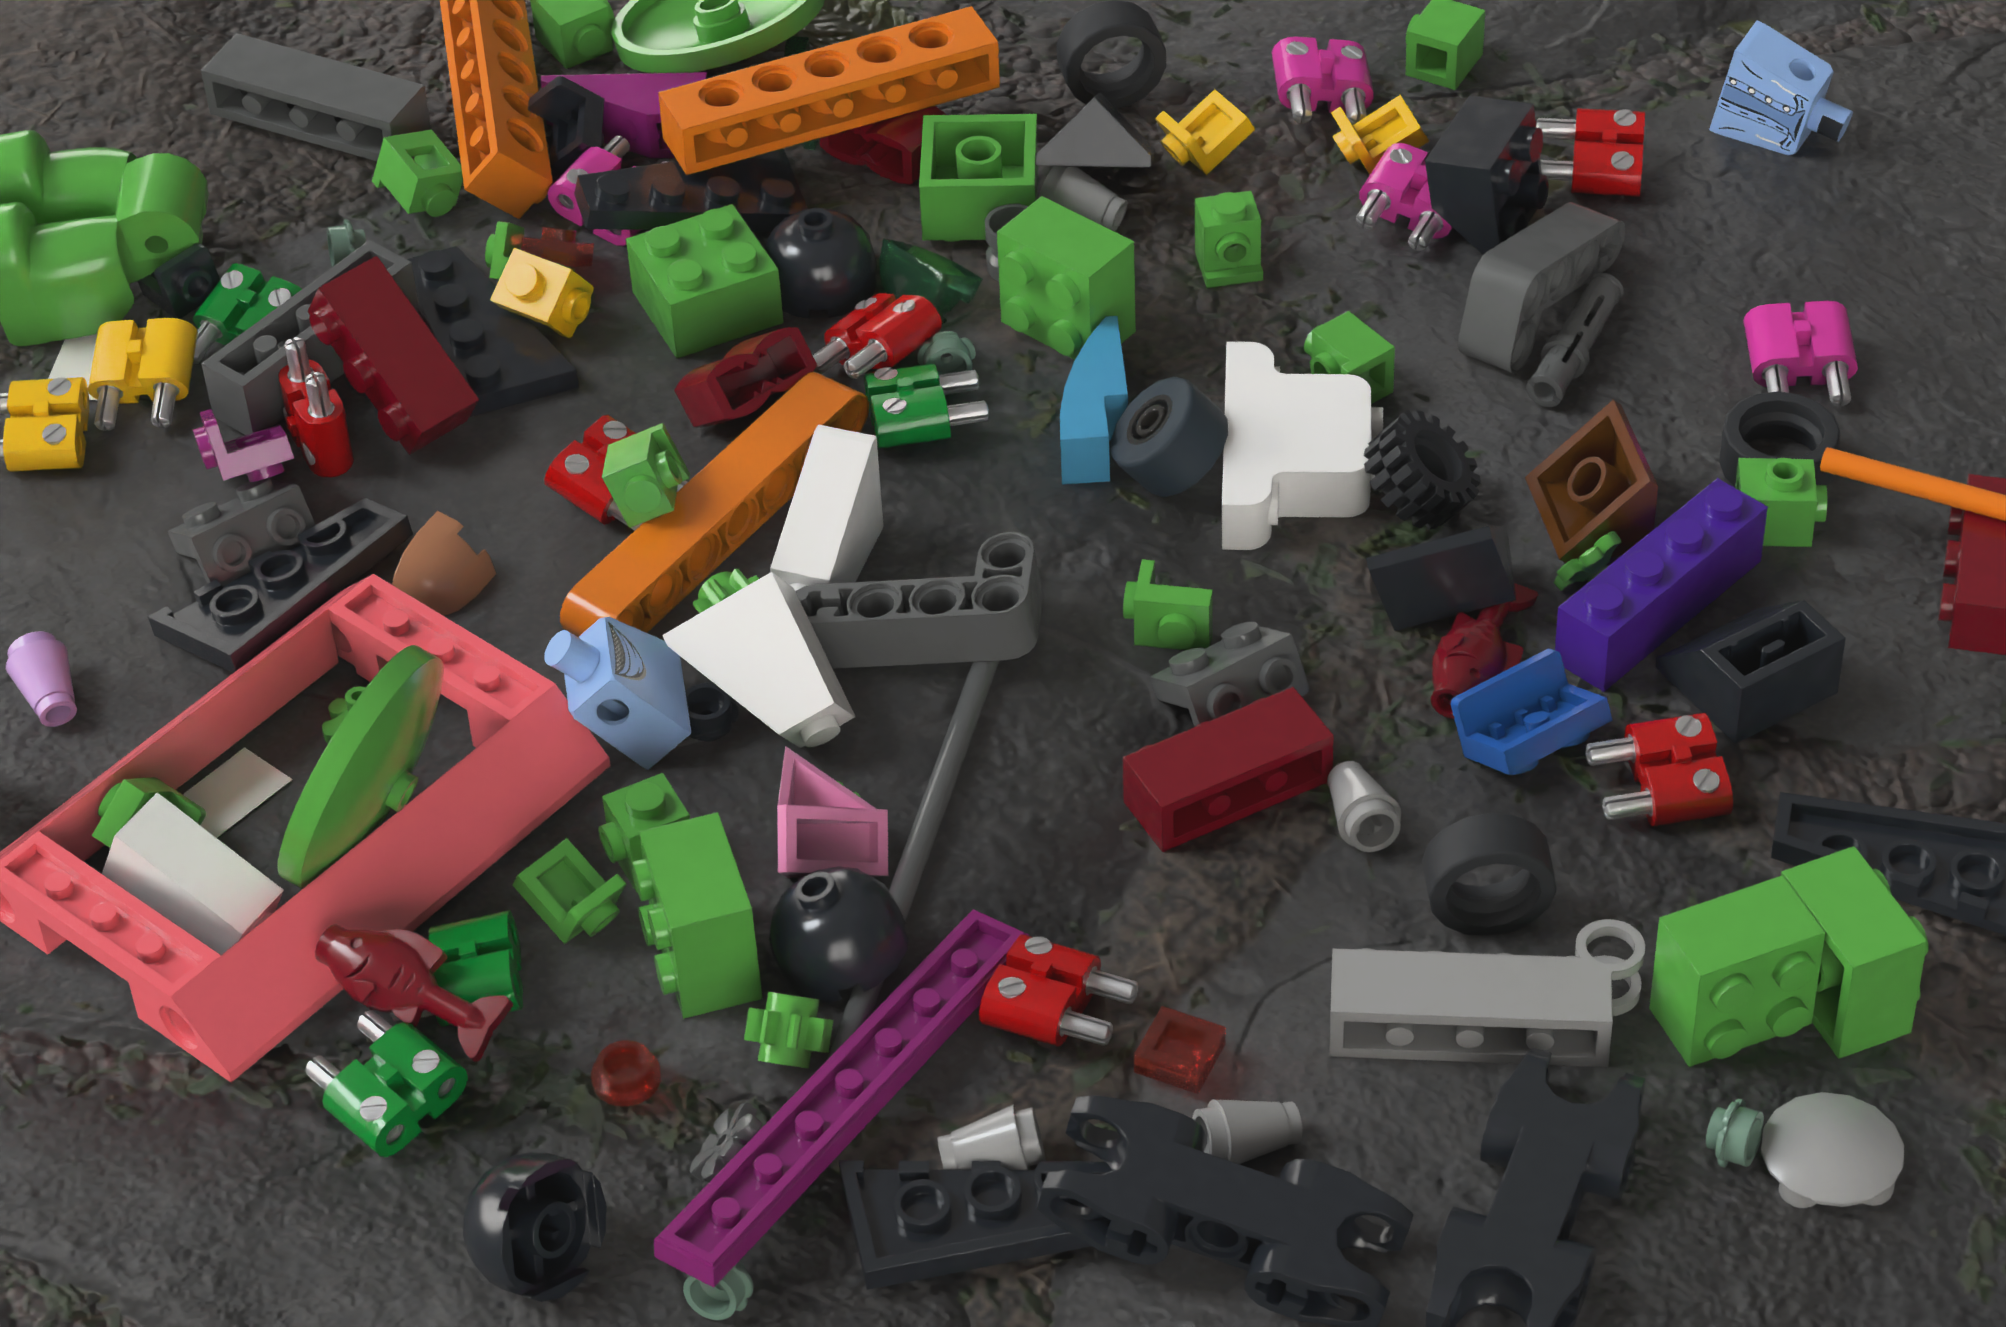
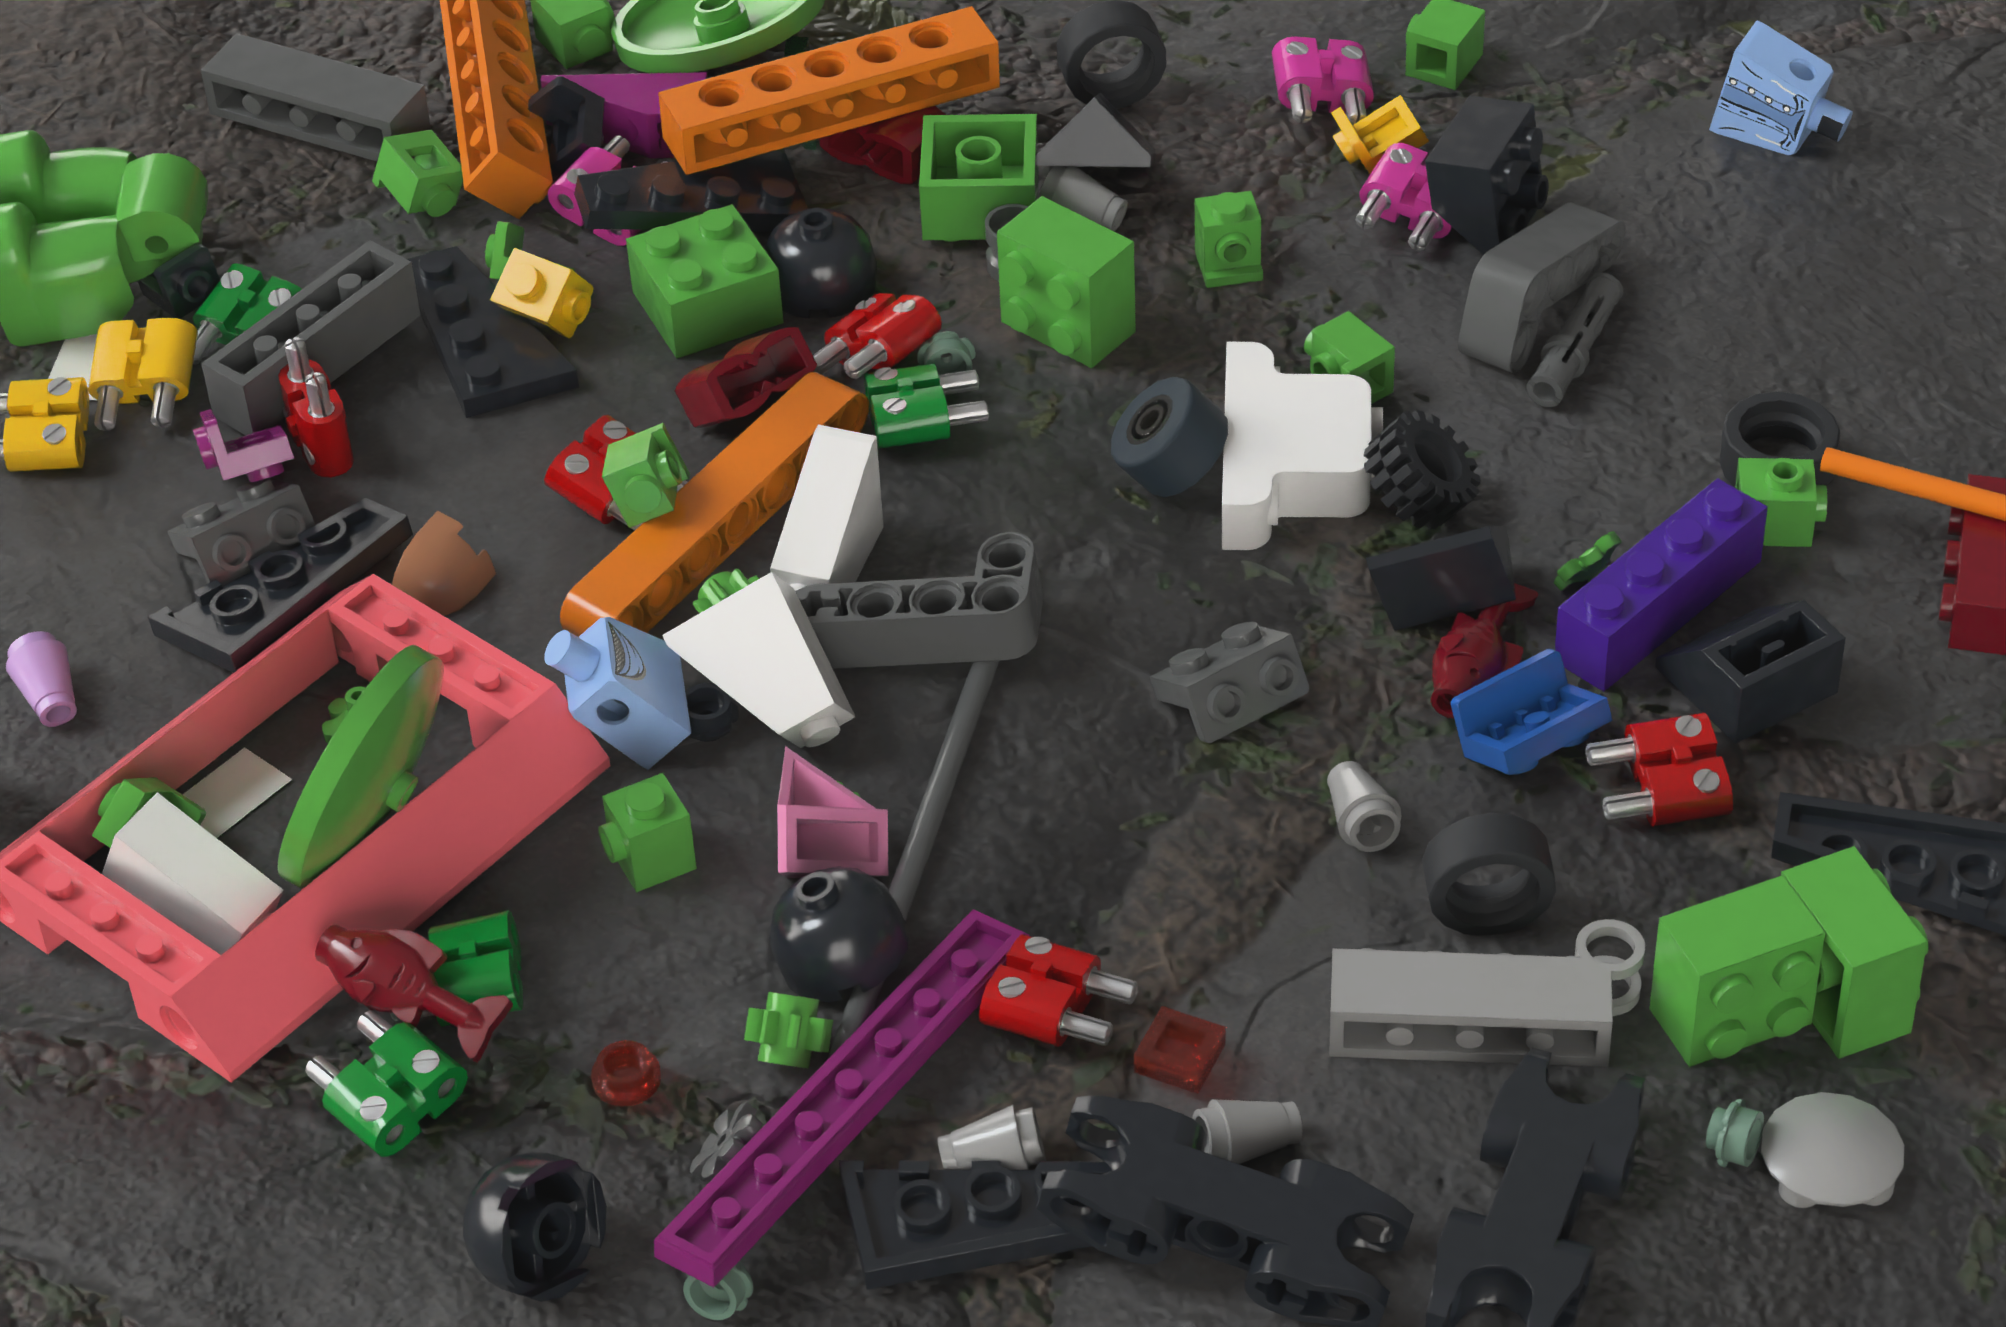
(343, 241): sand green plate -> none
(391, 355): dark red brick -> none
(560, 247): clear red plate -> none
(569, 892): bright green bracket -> none
(697, 916): bright green brick -> none
(924, 273): clear green brick -> none
(1092, 406): dark azure slope -> none
(1168, 614): bright green bracket -> none
(1205, 133): yellow bracket -> none
(1227, 768): dark red brick -> none
(1596, 487): reddish brown slope -> none
(1605, 151): red piece -> none
(1802, 344): dark pink piece -> none

